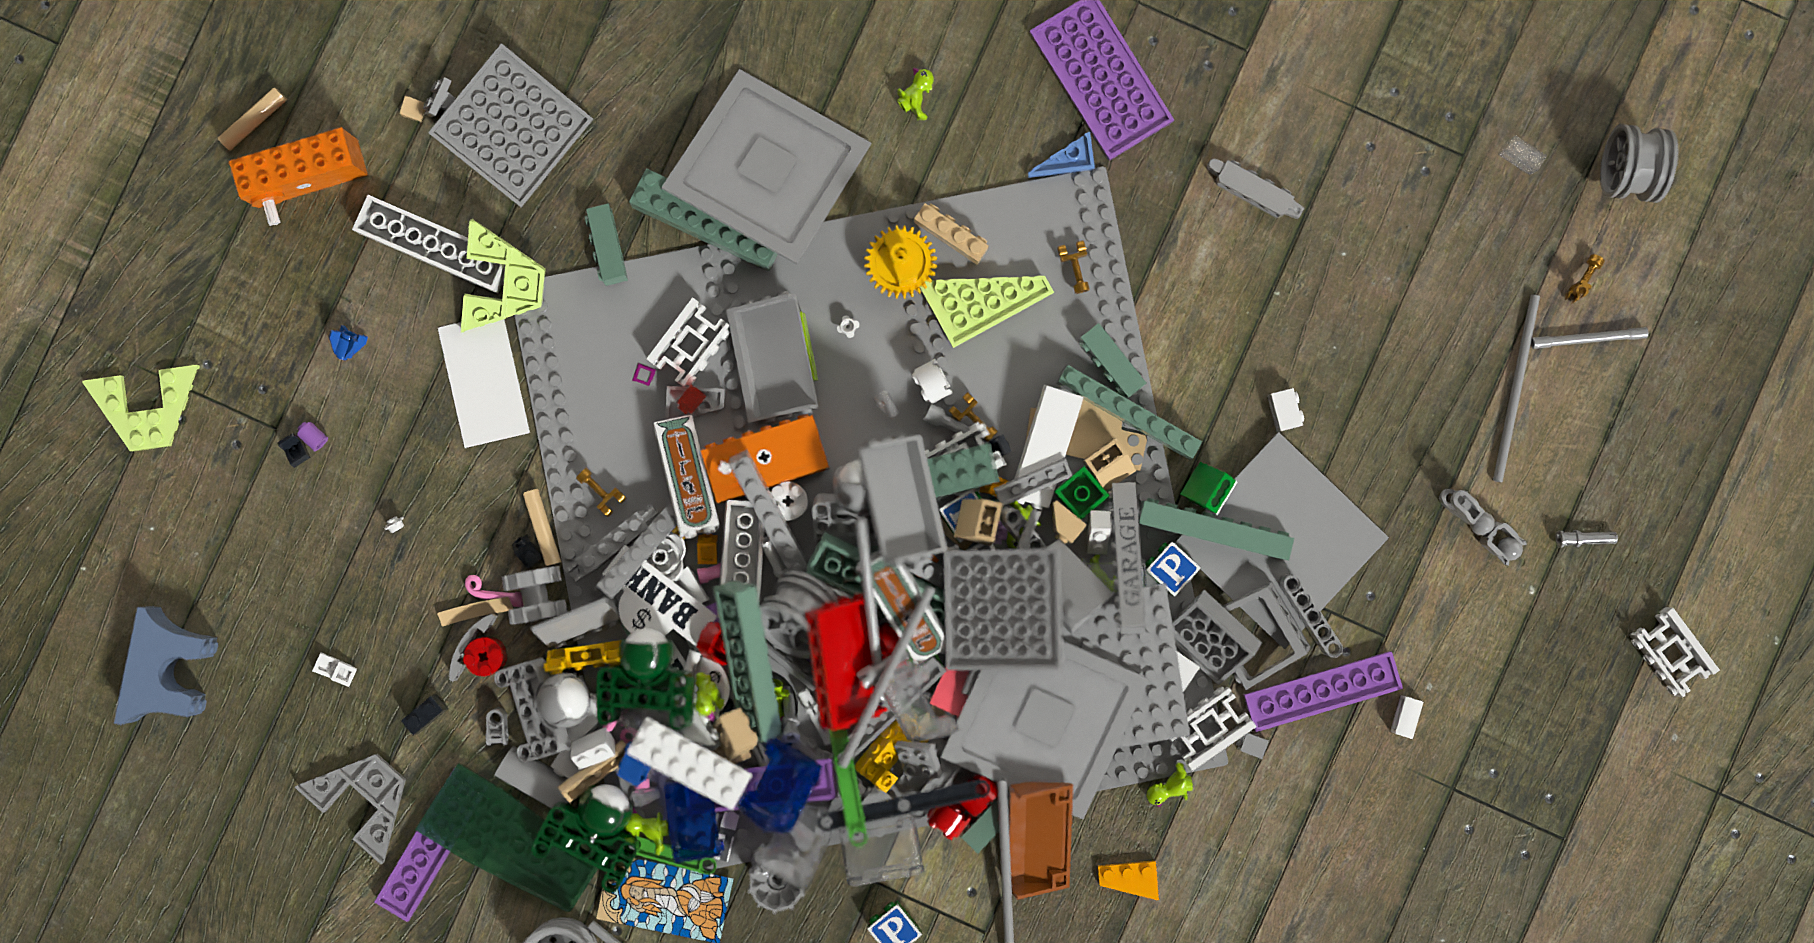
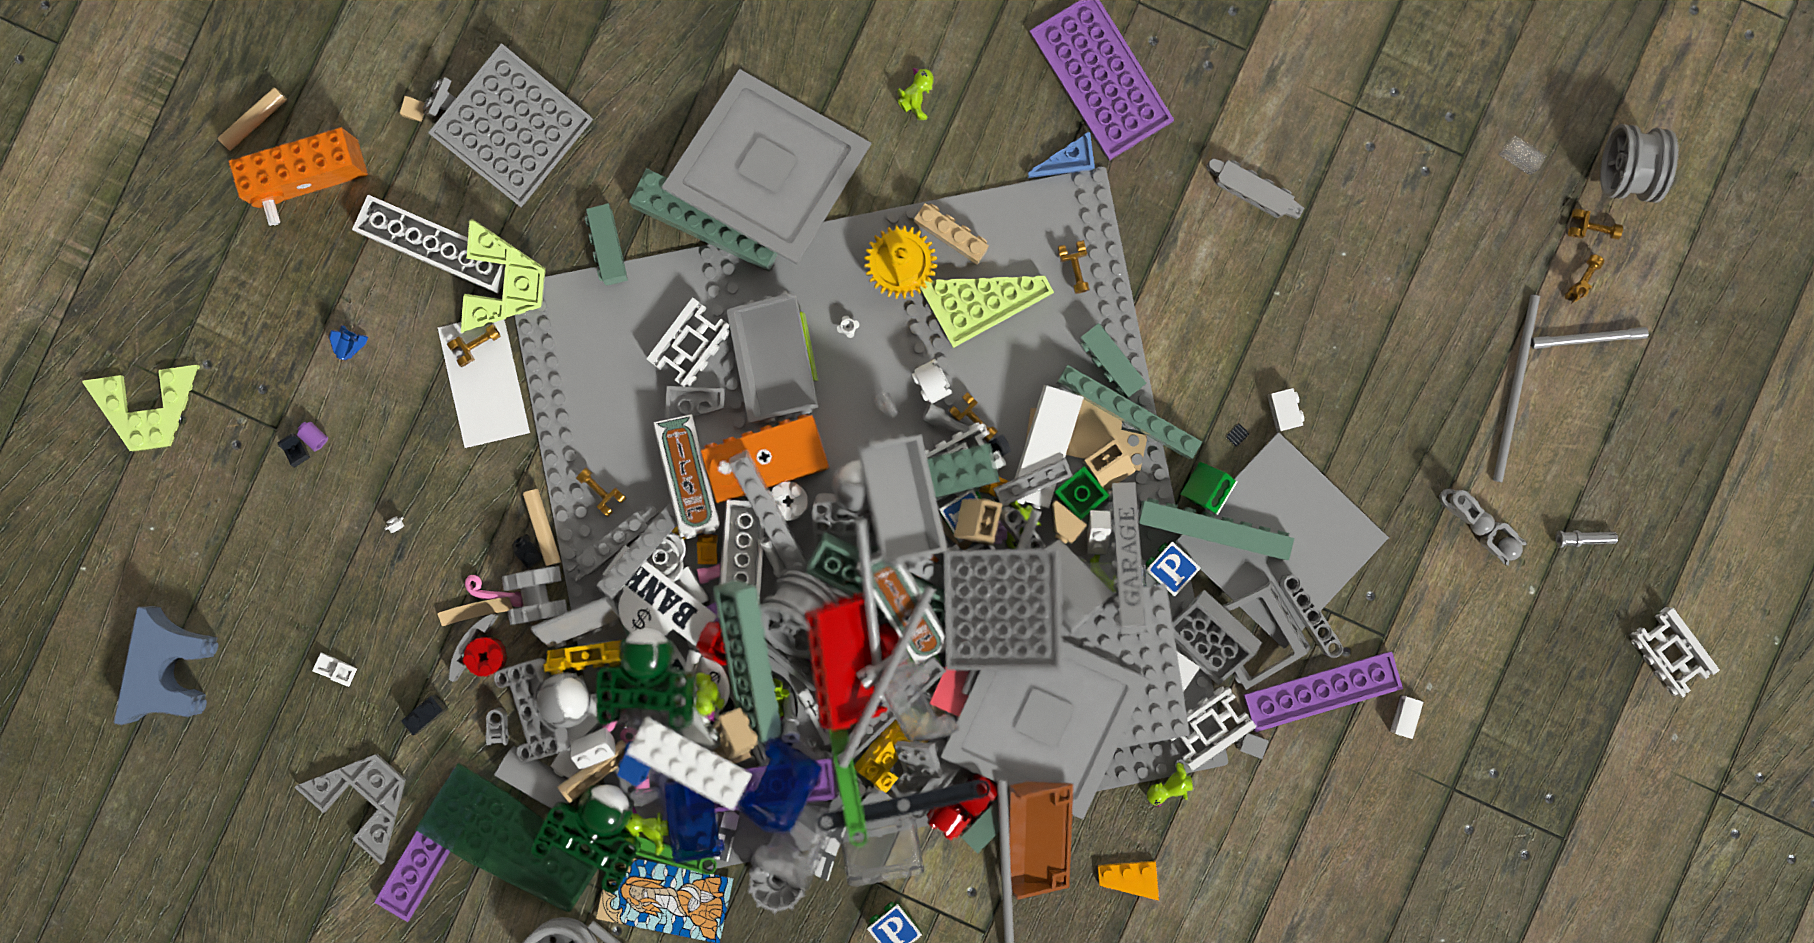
(491, 333): none -> pearl gold bar
(646, 368): magenta tile -> none
(690, 399): clear red brick -> none
(828, 858): none -> sticker
(1237, 435): none -> black sticker
(1615, 230): none -> pearl gold bar

